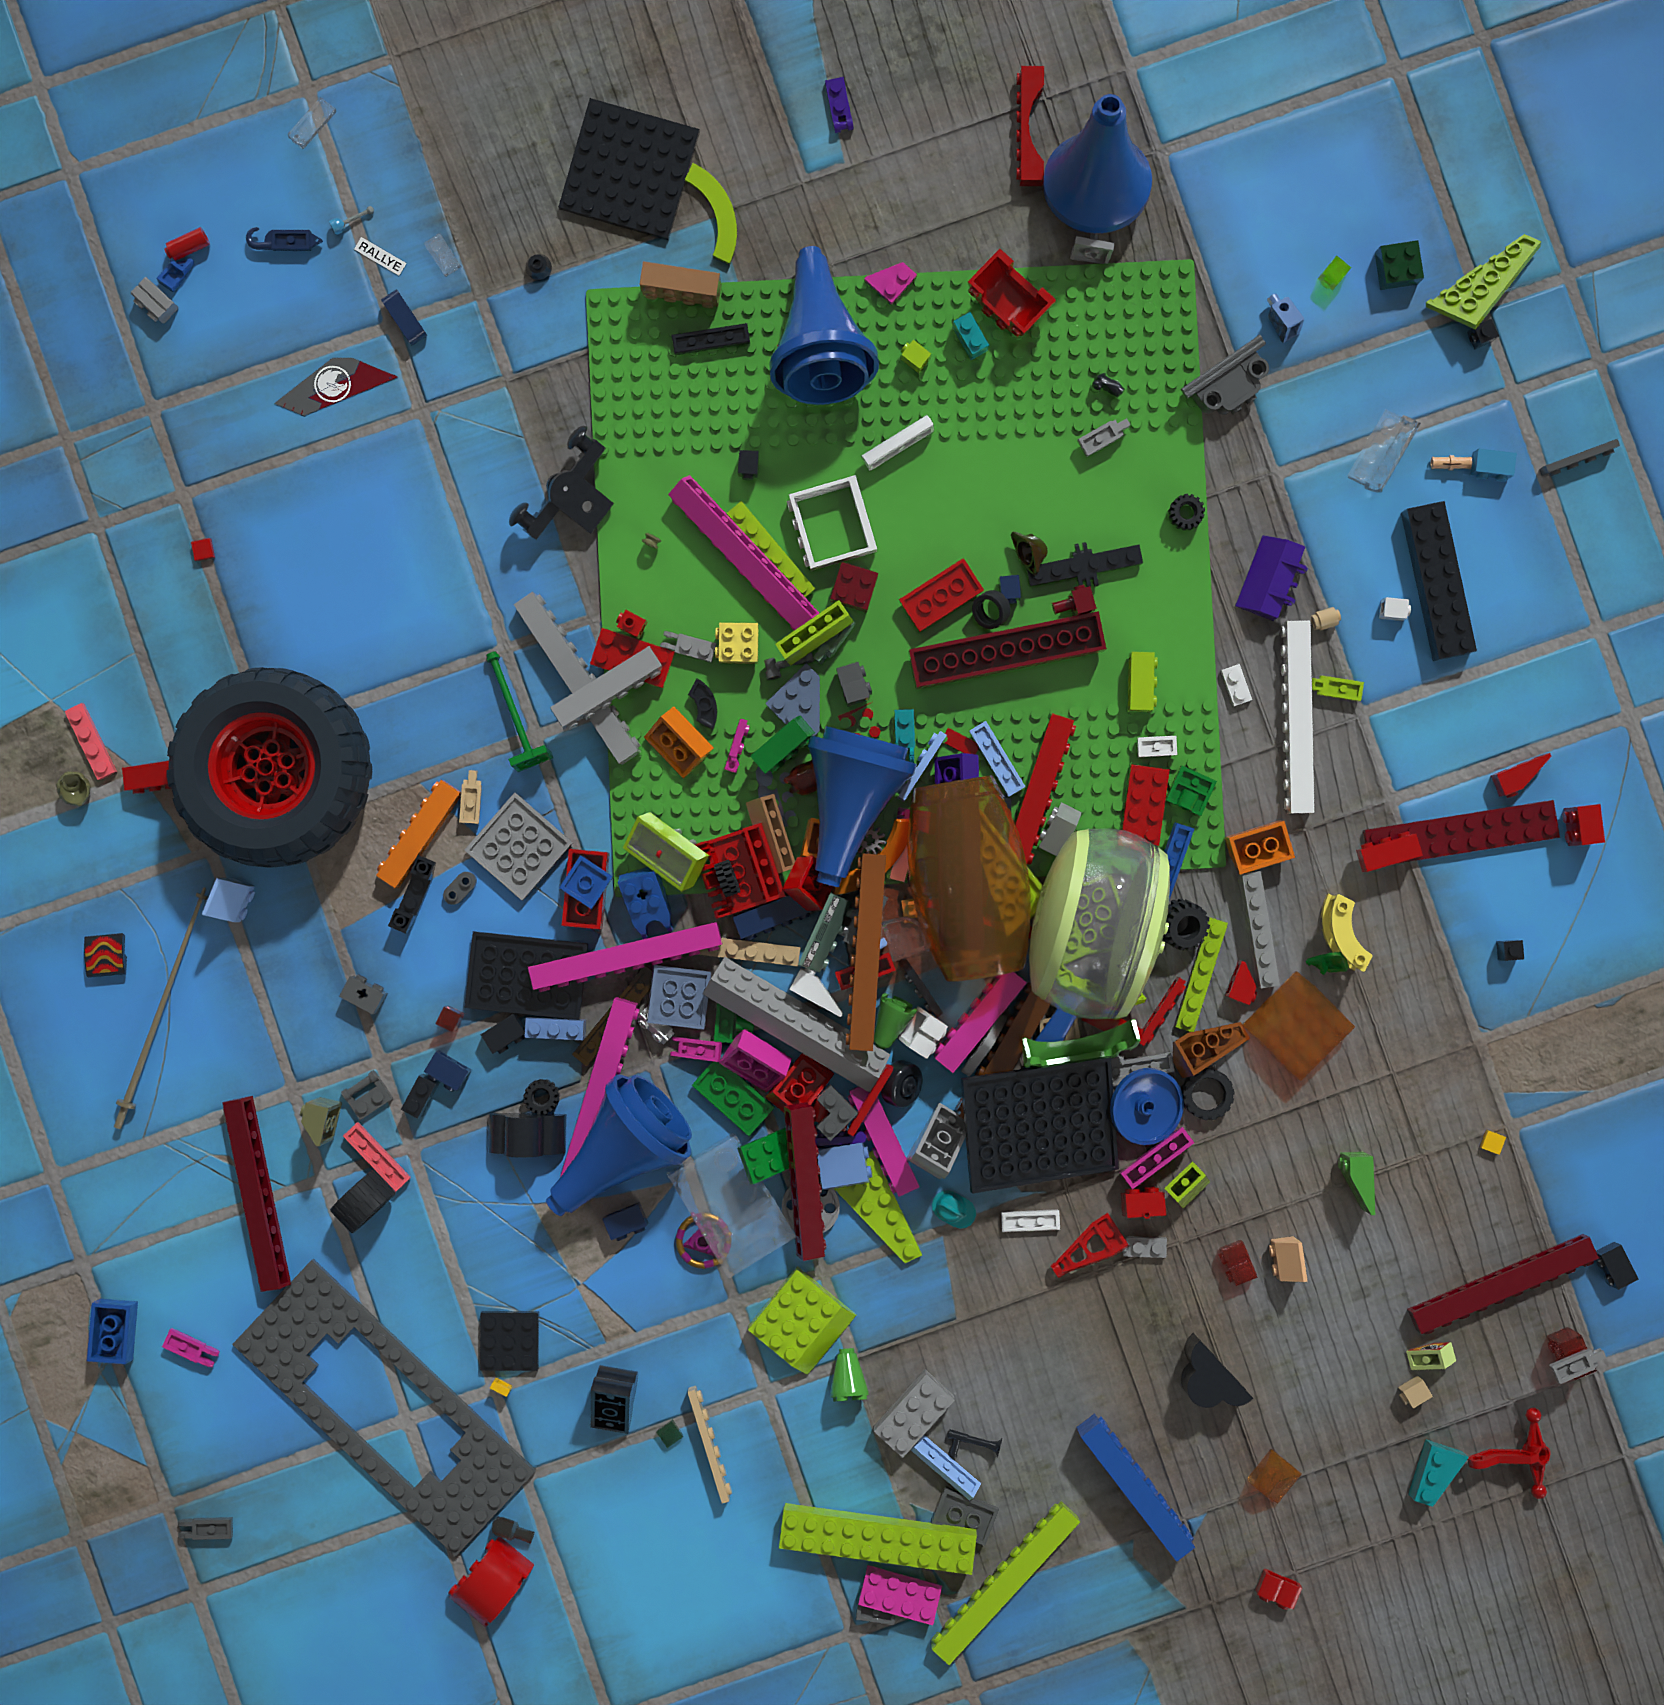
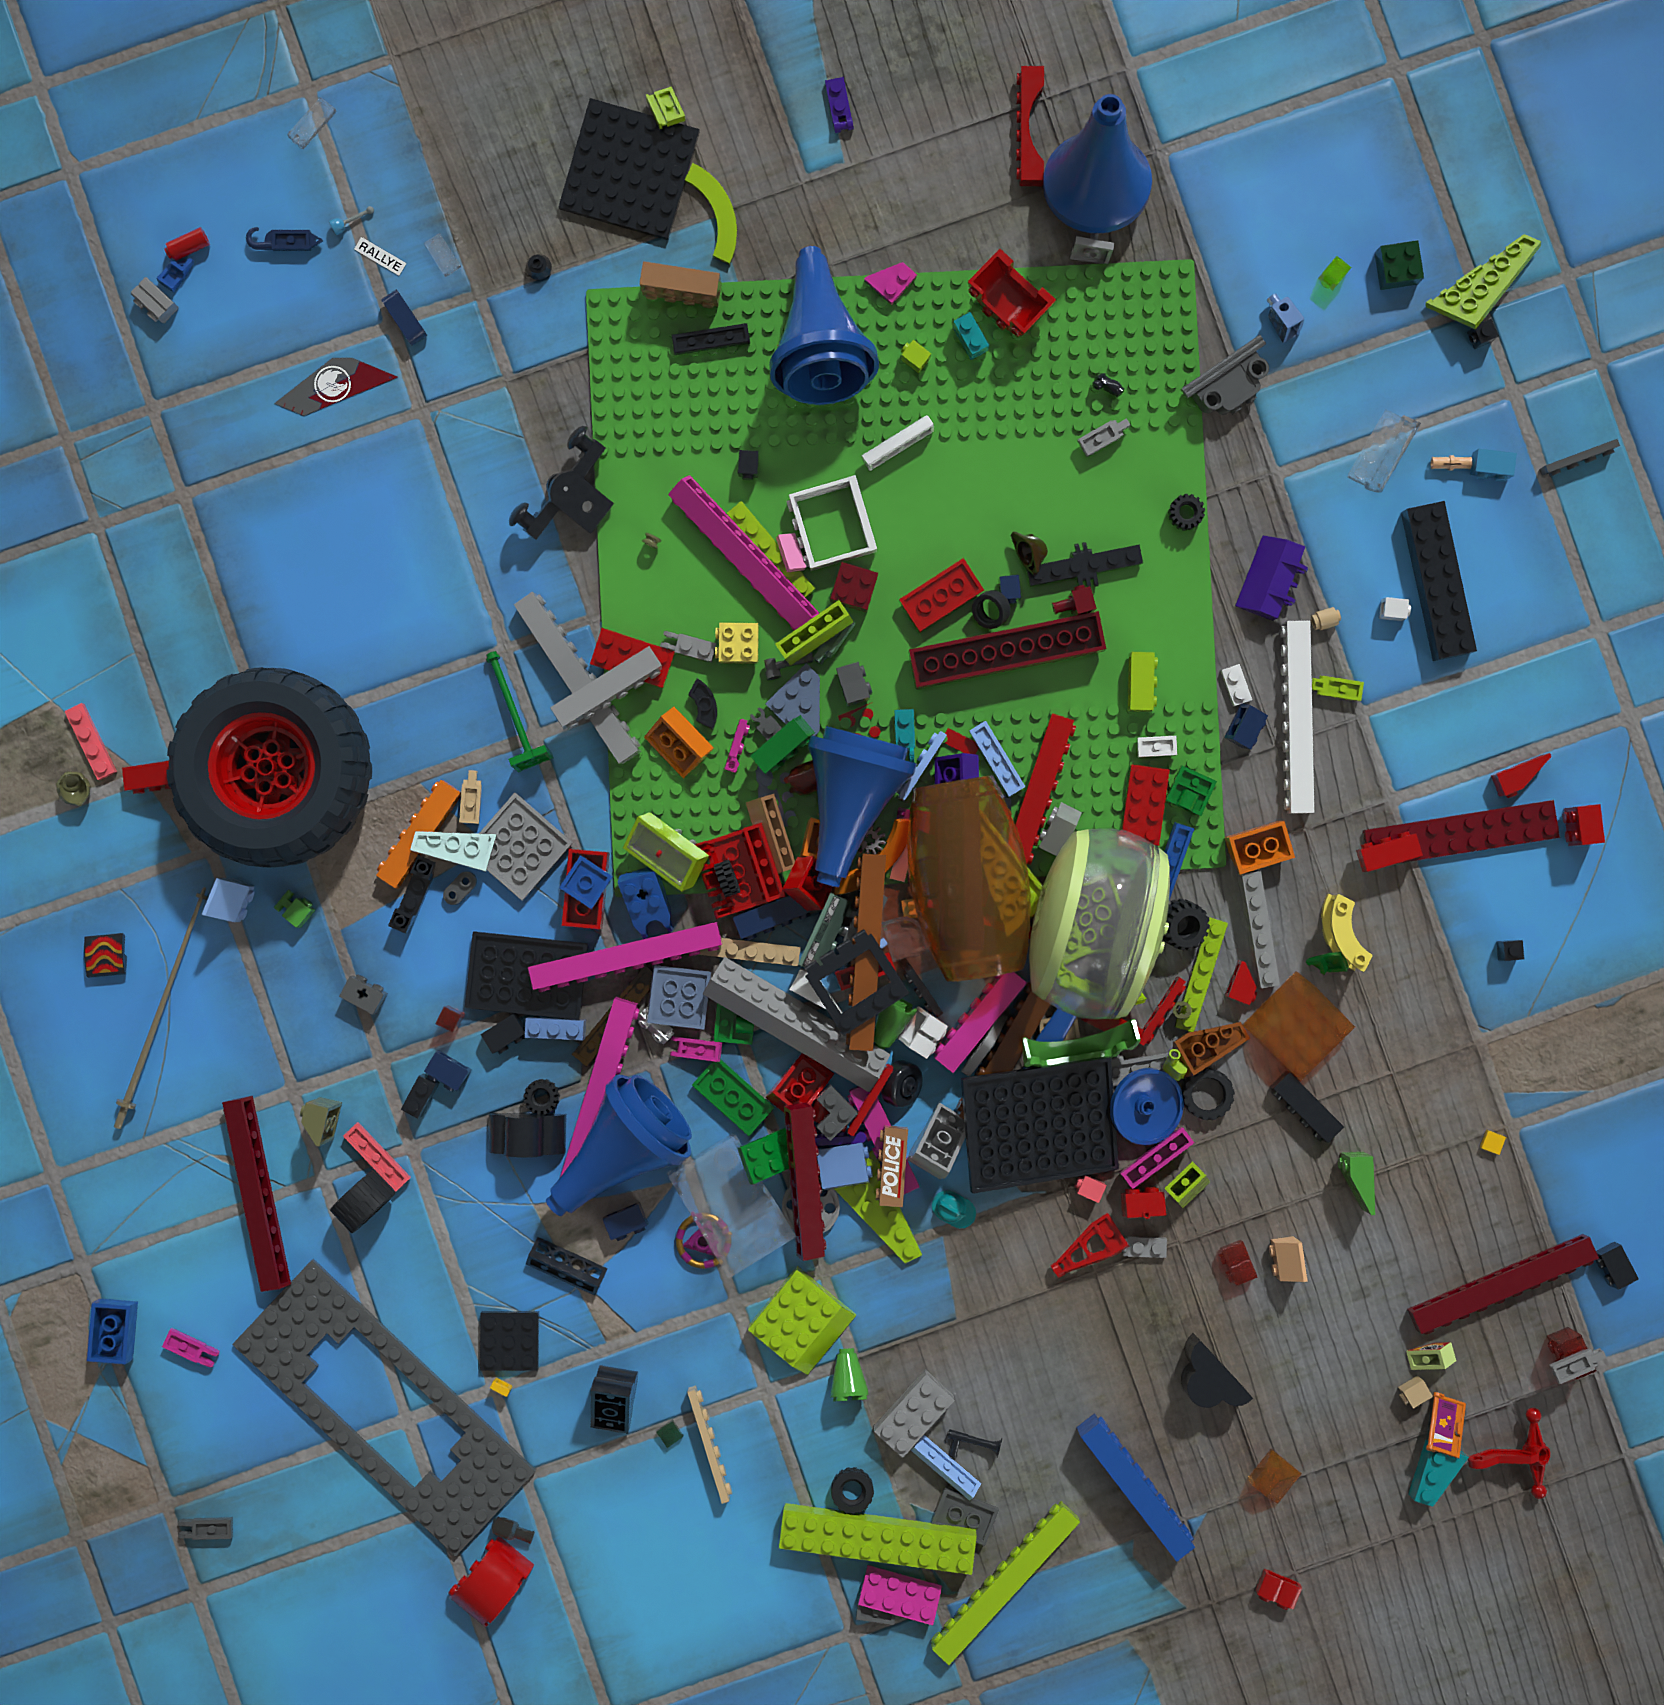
(203, 549): red tile -> none
(297, 911): none -> bright green brick
(371, 1100): dark grey plate -> none
(460, 848): none -> light aqua wing
(565, 1272): none -> black fence
(631, 623): red brick -> none
(665, 107): none -> lime plate
(756, 1061): dark pink slope -> none
(767, 727): none -> dark grey plate
(791, 552): none -> bright pink tile
(858, 1504): none -> black tyre
(872, 1004): none -> black hinge
(893, 1166): none -> medium nougat brick
(1030, 1220): white tile -> none
(1090, 1188): none -> coral brick
(1174, 1066): none -> lime piece
(1182, 1004): none -> olive bush
(1246, 726): none -> dark blue brick
(1306, 1106): none -> black brick
(1445, 1421): none -> door

